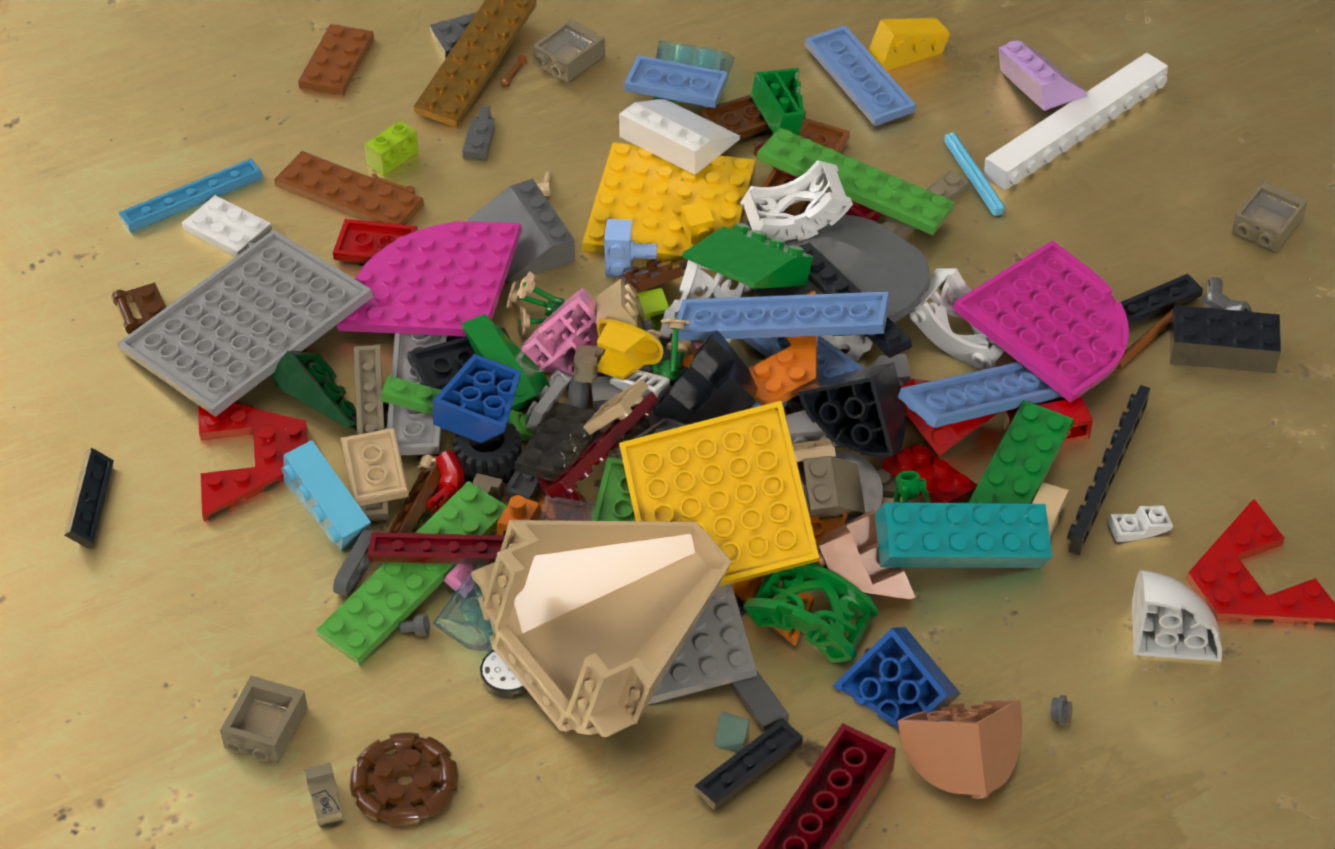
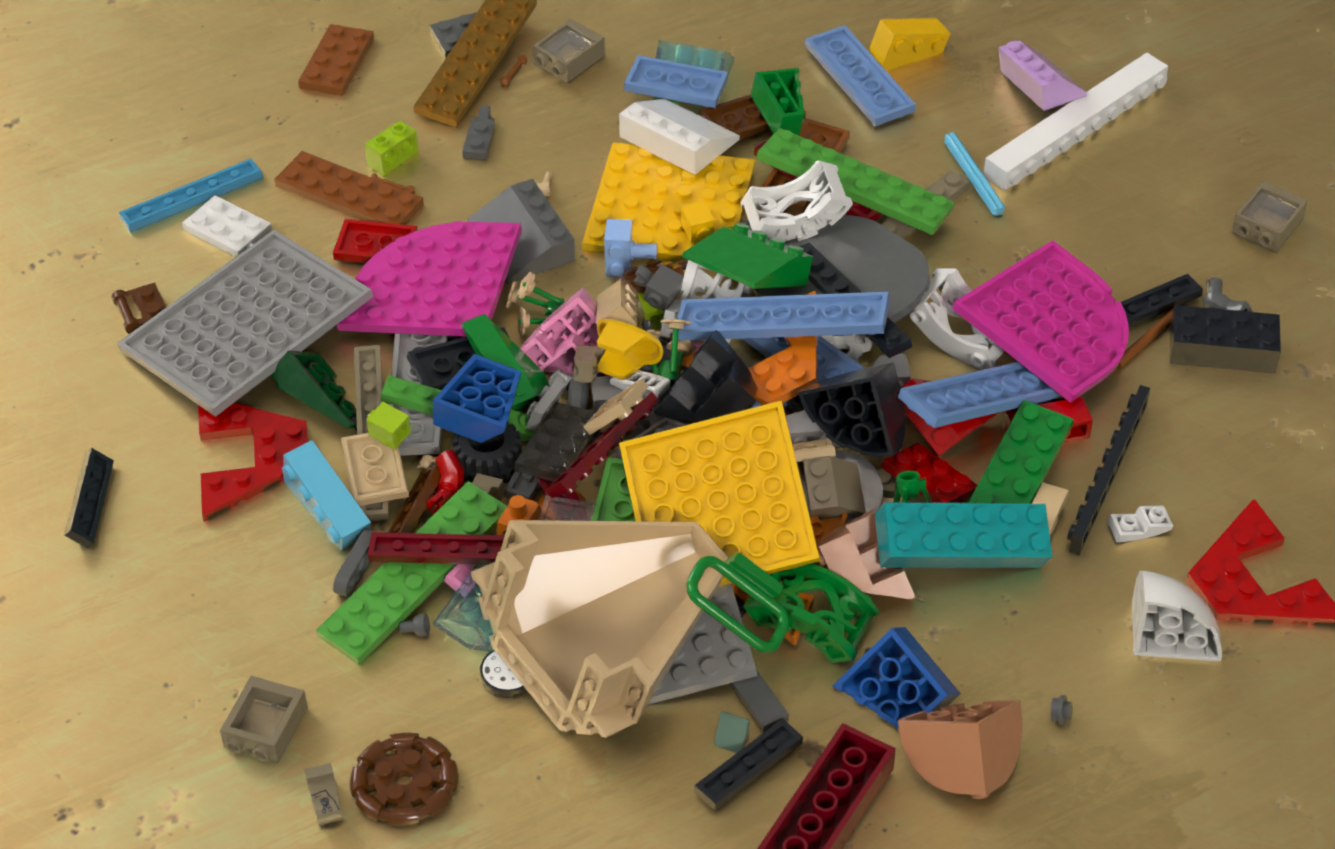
(388, 425): none -> lime brick
(660, 287): none -> dark grey brick
(752, 581): none -> green bar

